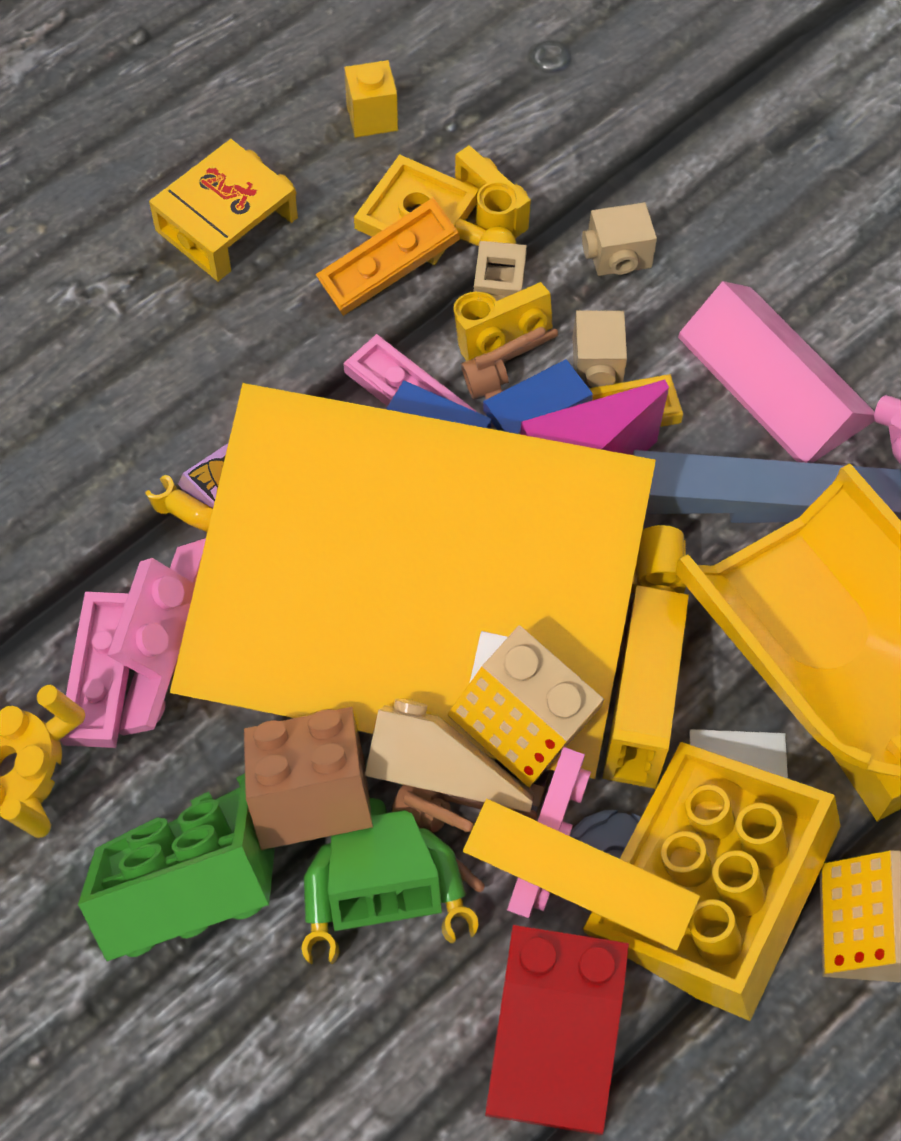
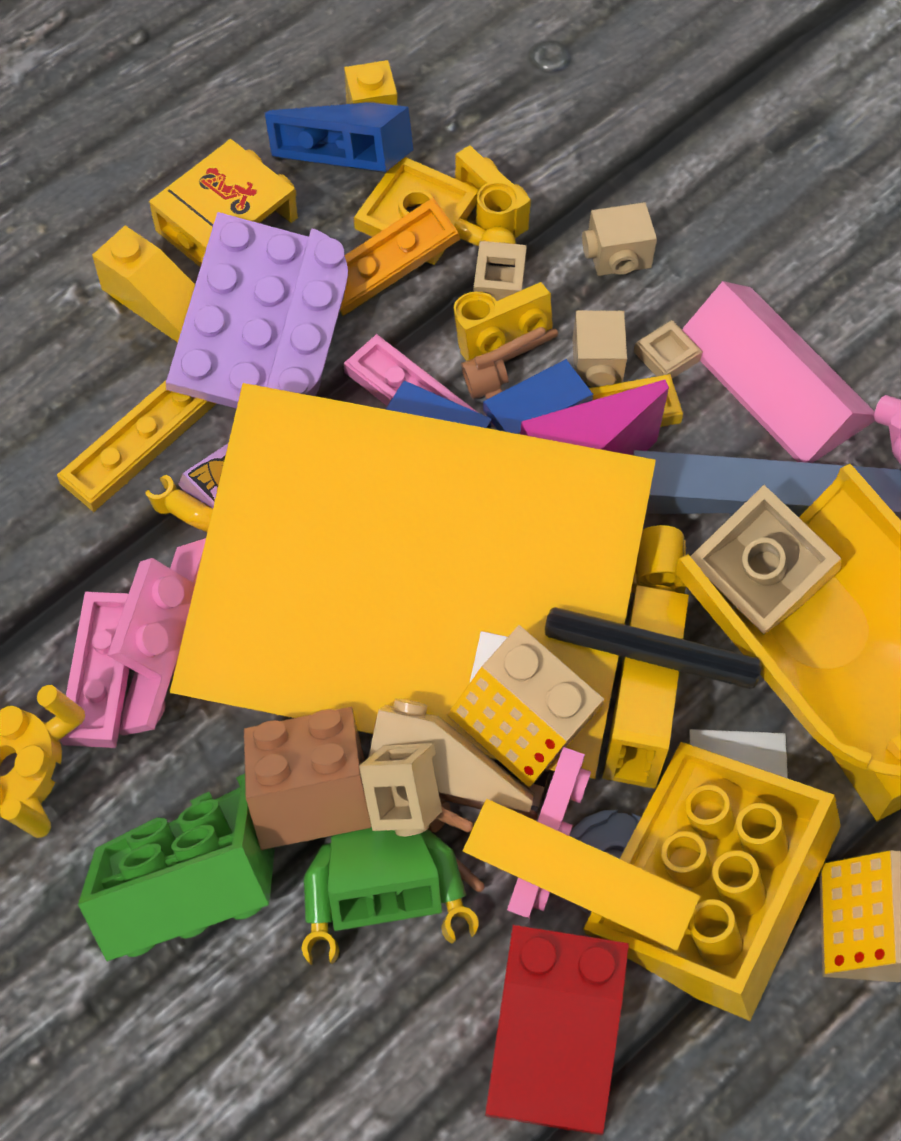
(131, 445): none -> yellow tile
(144, 280): none -> yellow slope
(259, 312): none -> lavender plate
(342, 135): none -> blue slope
(401, 788): none -> tan brick
(653, 648): none -> black axle
(668, 350): none -> tan tile
(766, 560): none -> tan slope

